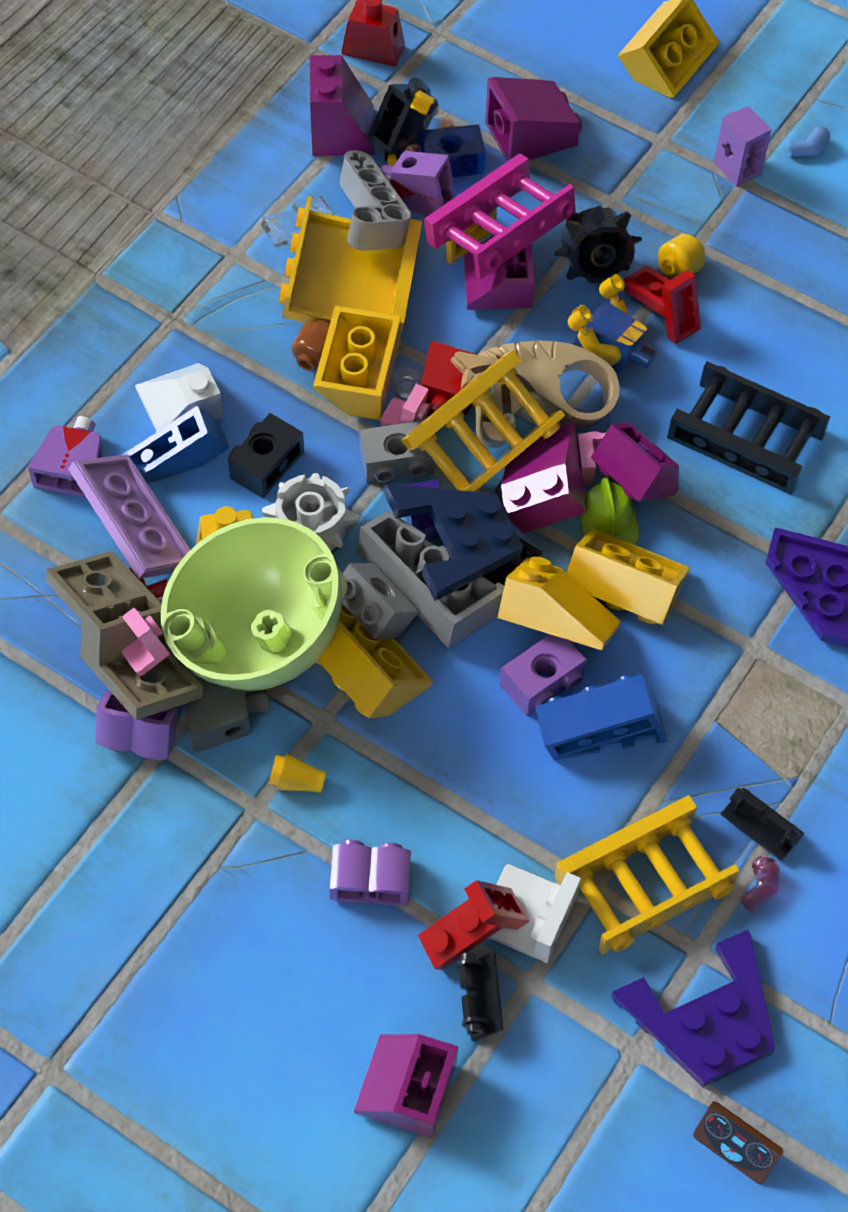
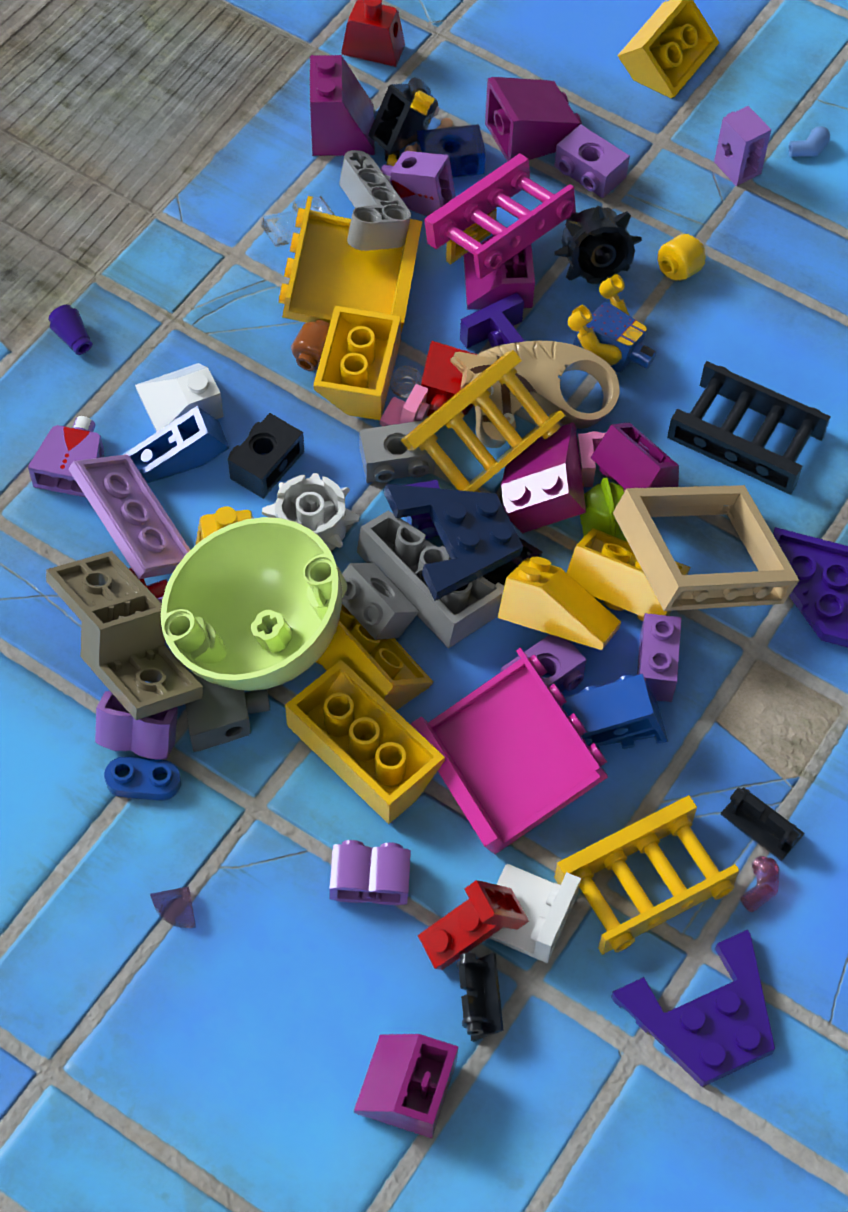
(70, 328): none -> dark purple cone
(140, 780): none -> blue plate
(147, 649): bright pink bracket -> none
(175, 907): none -> clear purple tile
(295, 775): yellow cone -> none
(363, 740): none -> yellow slope
(494, 323): none -> dark purple bracket
(513, 753): none -> dark pink panel
(591, 161): none -> medium lavender brick
(660, 654): none -> medium lavender brick
(671, 298): red bracket -> none
(703, 591): none -> tan window
(737, 1142): slope -> none

